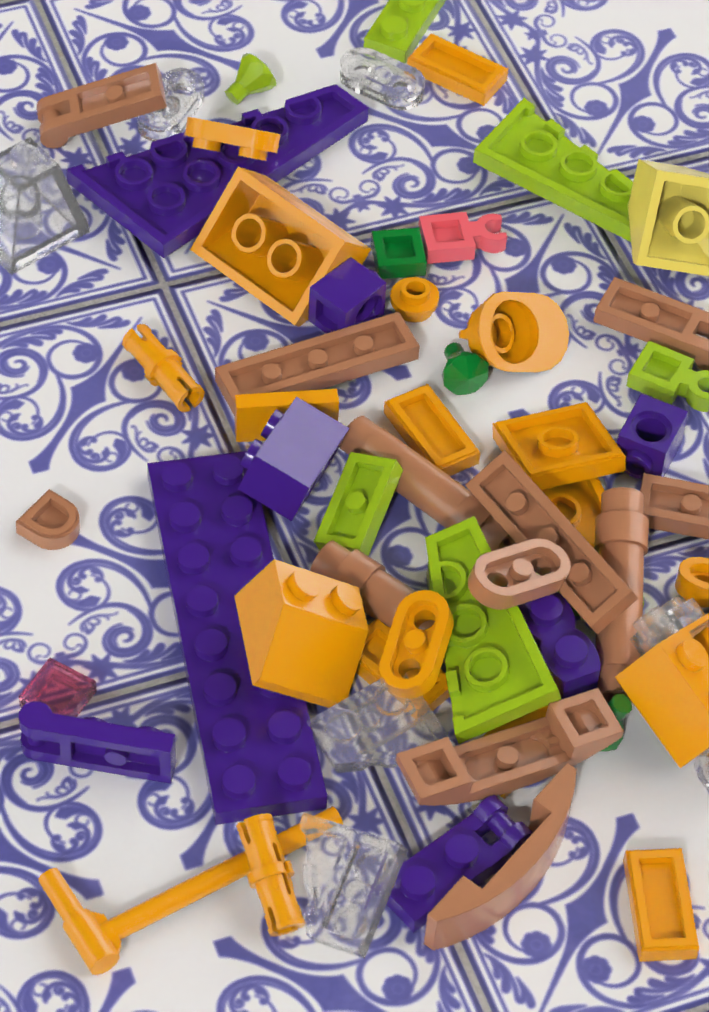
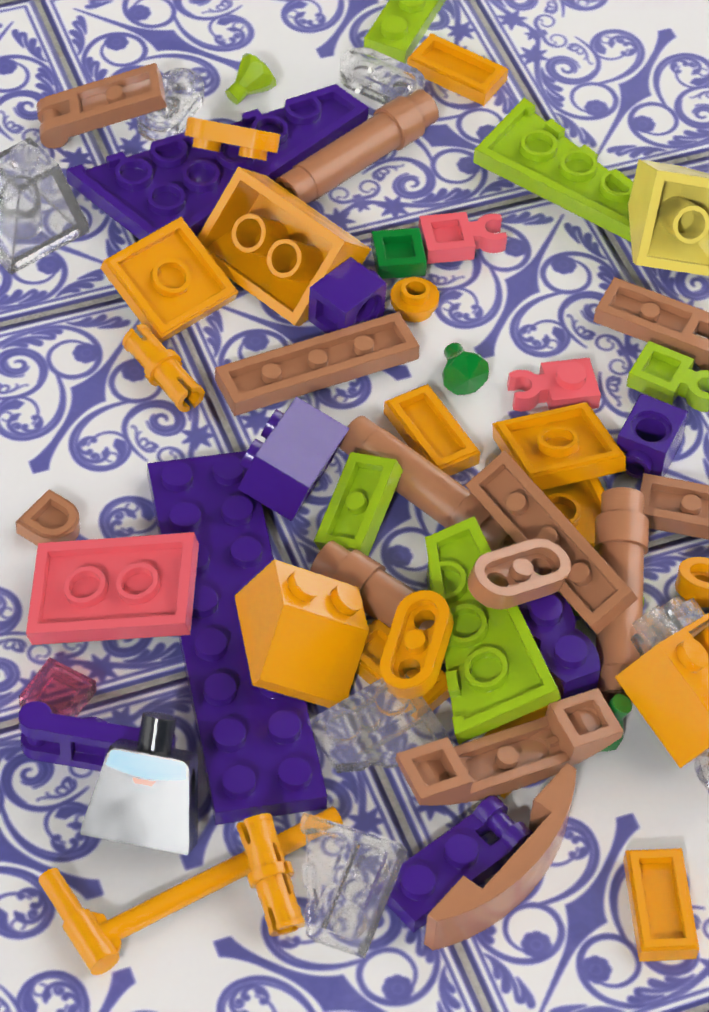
(113, 589): none -> coral plate
(147, 791): none -> torso
(169, 279): none -> light orange tile
(255, 410): light orange tile -> none
(388, 129): none -> nougat piece
(518, 332): light orange piece -> none
(558, 384): none -> coral plate

